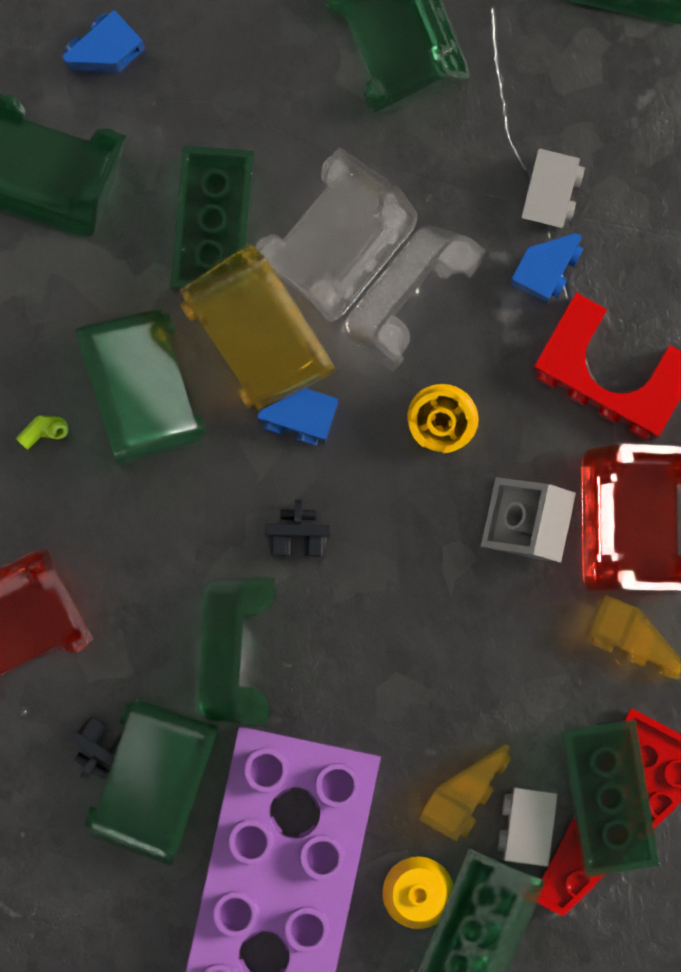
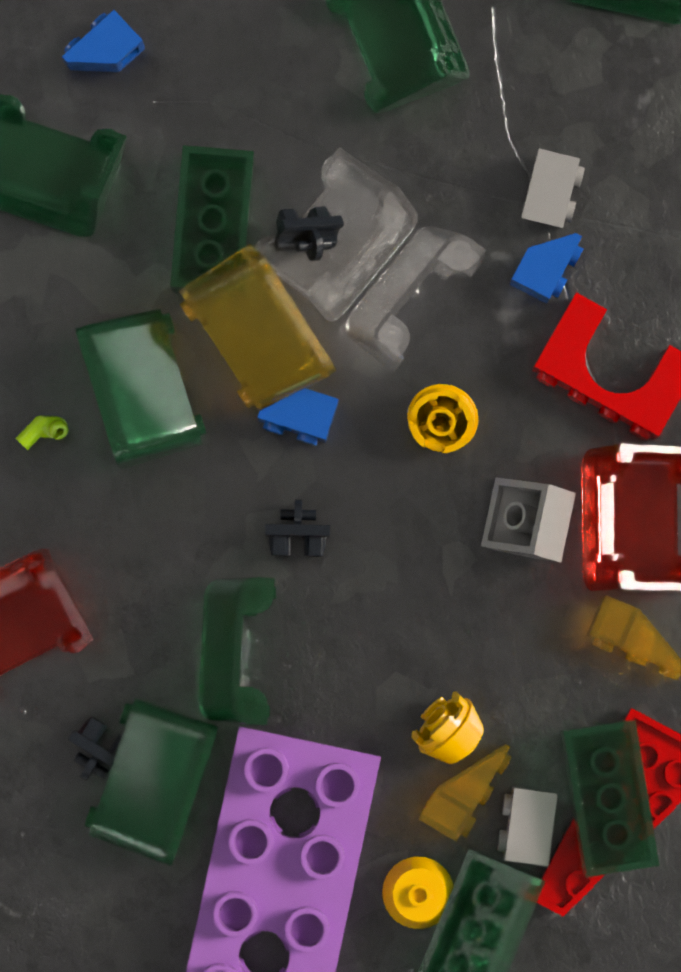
(307, 234): none -> black hips
(449, 729): none -> yellow cone

